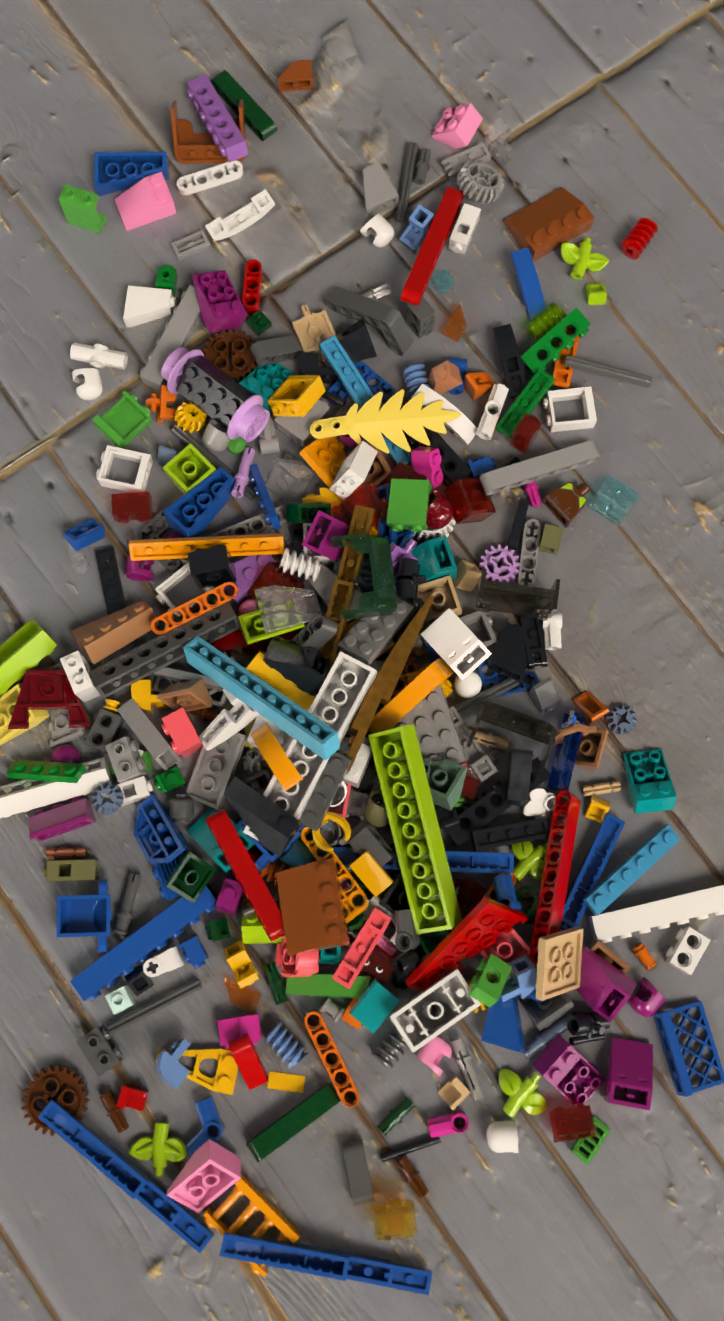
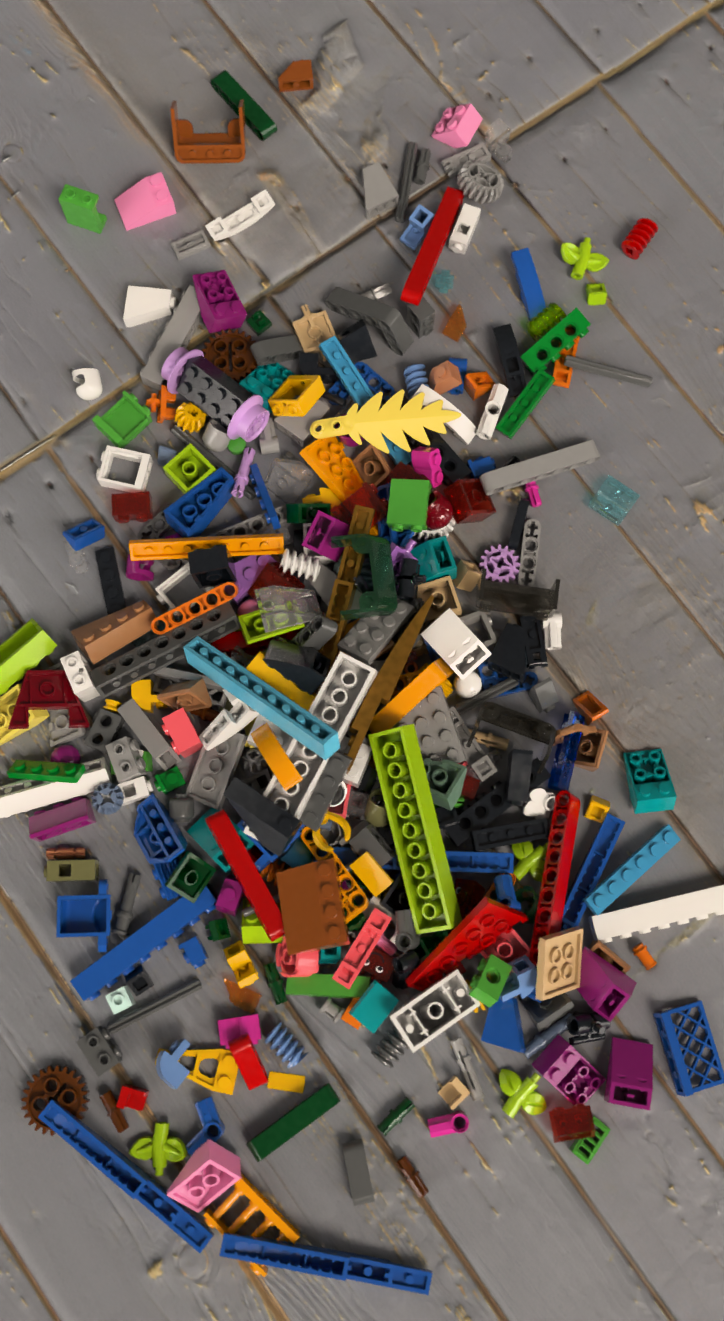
(99, 356): white piece -> none
(124, 169): blue wedge -> none
(166, 962): white piece -> none
(167, 278): green brick -> none
(208, 174): white beam -> none
(217, 118): medium lavender brick -> none
(252, 279): red beam -> none
(339, 1065): orange beam -> none
(353, 470): white window -> none
(380, 229): white helmet -> none
(394, 1219): clear yellow brick -> none
(409, 1148): black bar -> none
(433, 1052): bright pink helmet -> none
(503, 1137): white helmet -> none
(525, 433): clear red brick -> none
(549, 222): dark orange slope -> none
(550, 538): olive brick -> none
(567, 502): reddish brown torso -> none
(583, 393): white window -> none
(601, 788): tan axle -> none
(612, 719): sand blue gear -> none
(652, 1002): magenta helmet -> none
(692, 954): white brick -> none

